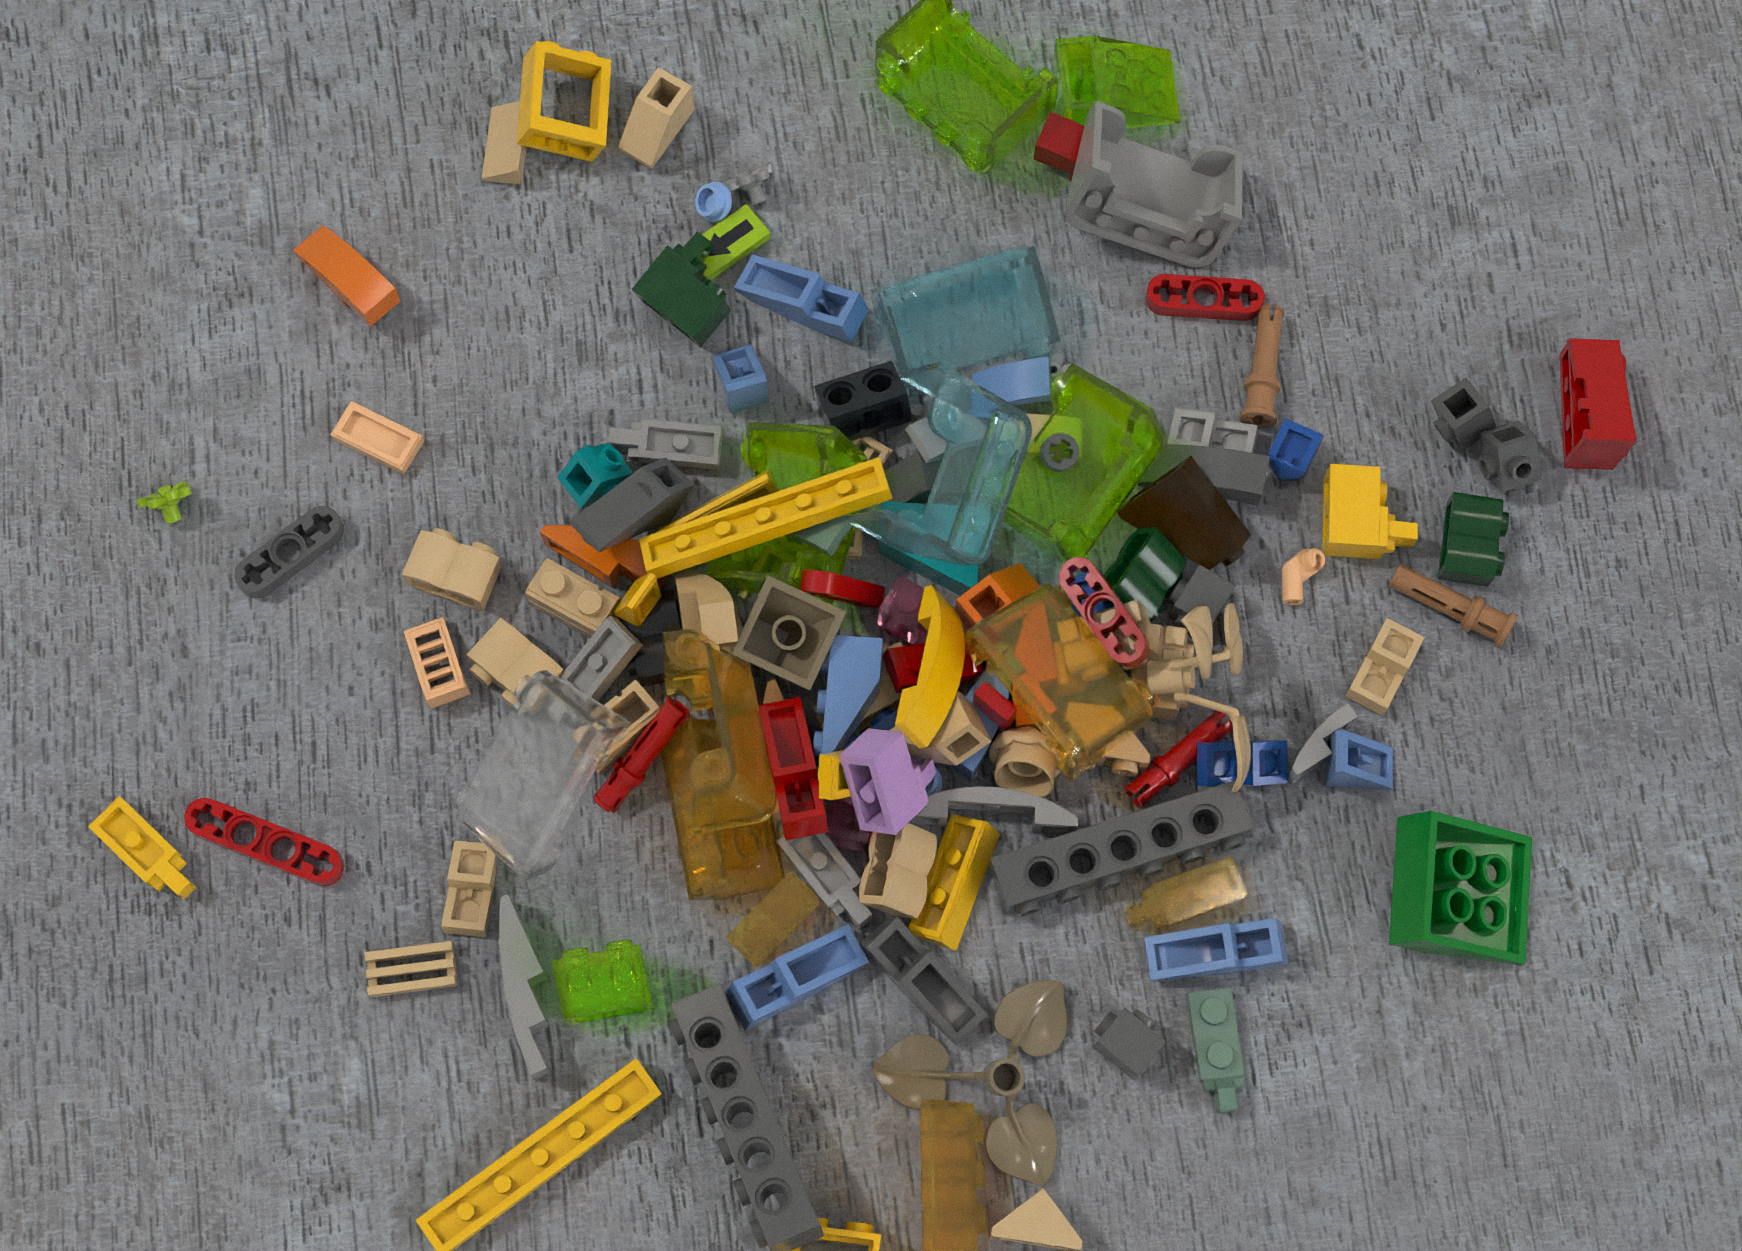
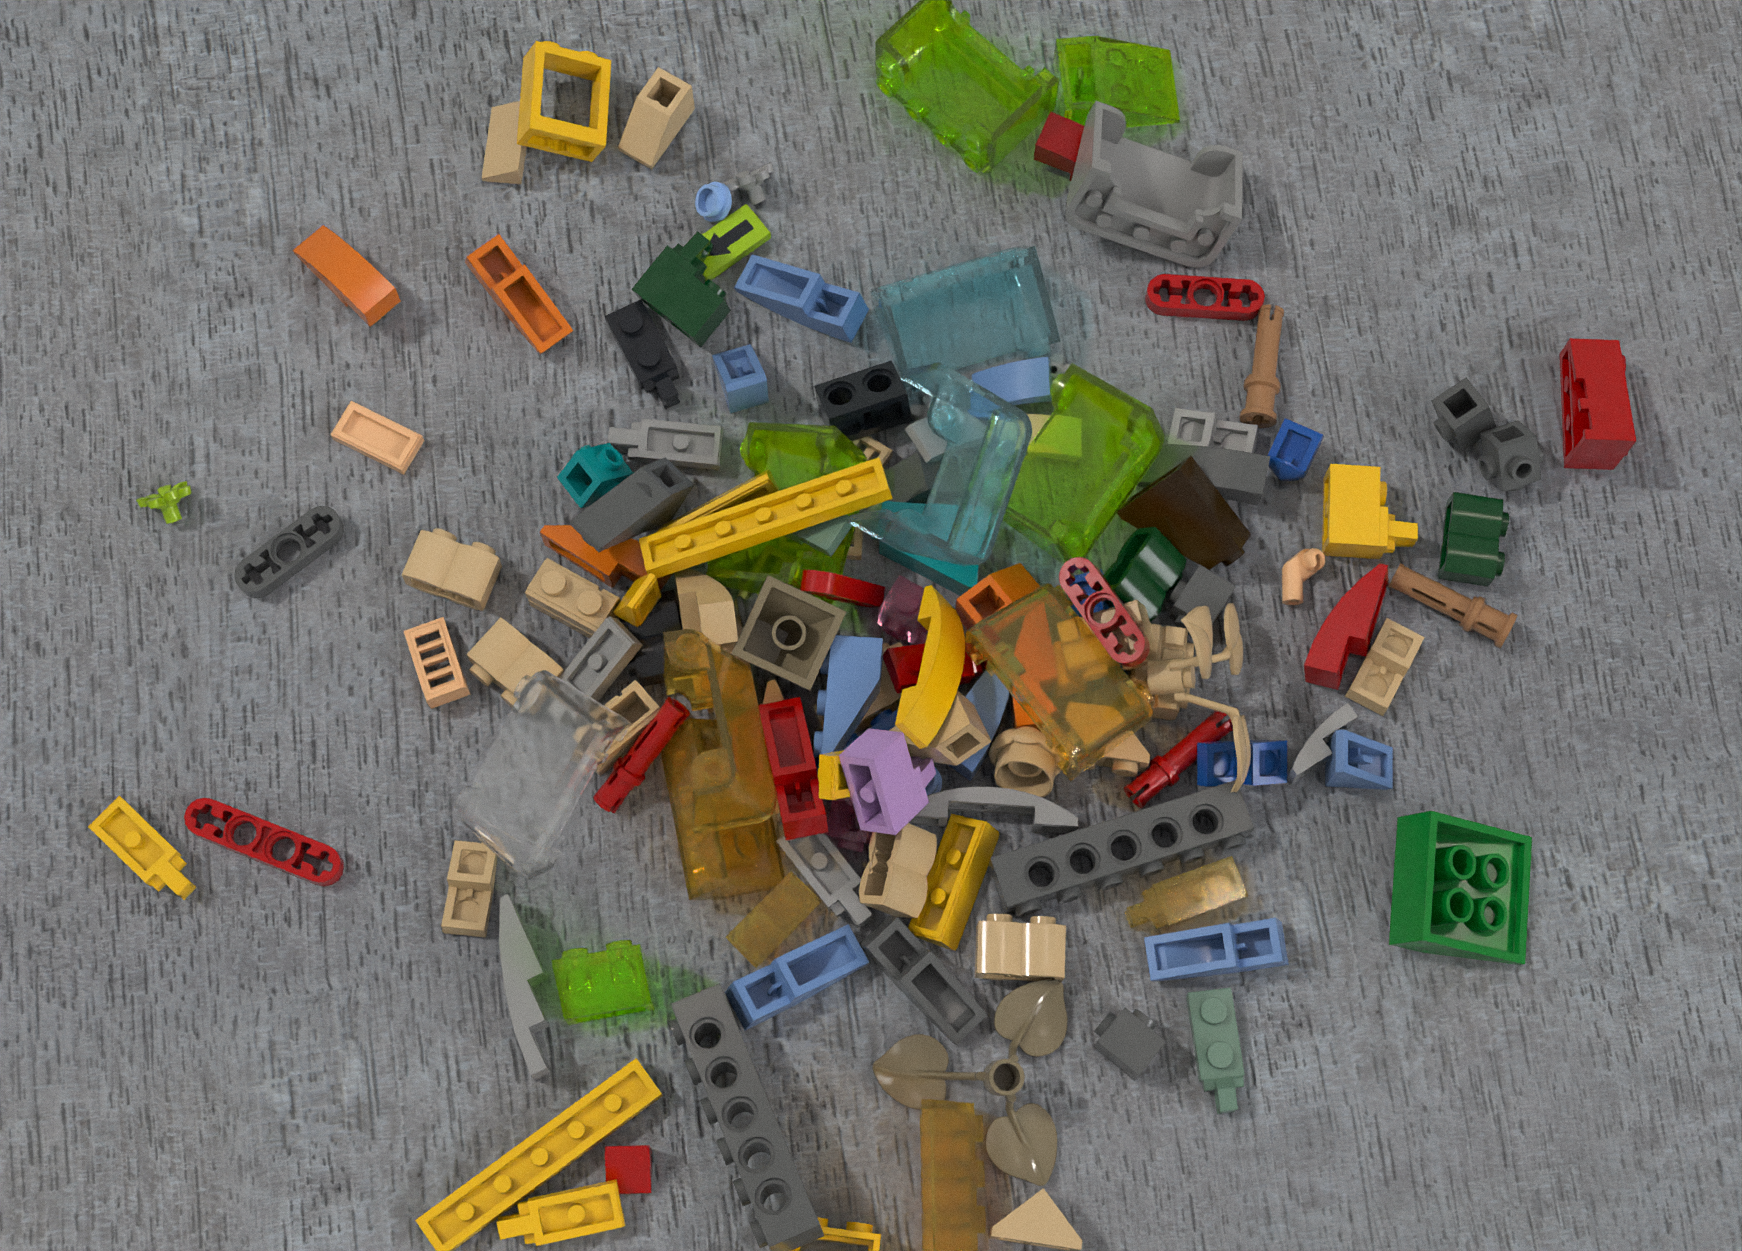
(374, 973): tan tile -> none
(518, 294): none -> orange slope
(565, 1214): none -> yellow hinge
(630, 1167): none -> red slope
(645, 351): none -> black hinge
(994, 705): red tile -> none
(1020, 949): none -> tan brick
(1053, 441): dark grey bush -> none
(1347, 629): none -> red slope

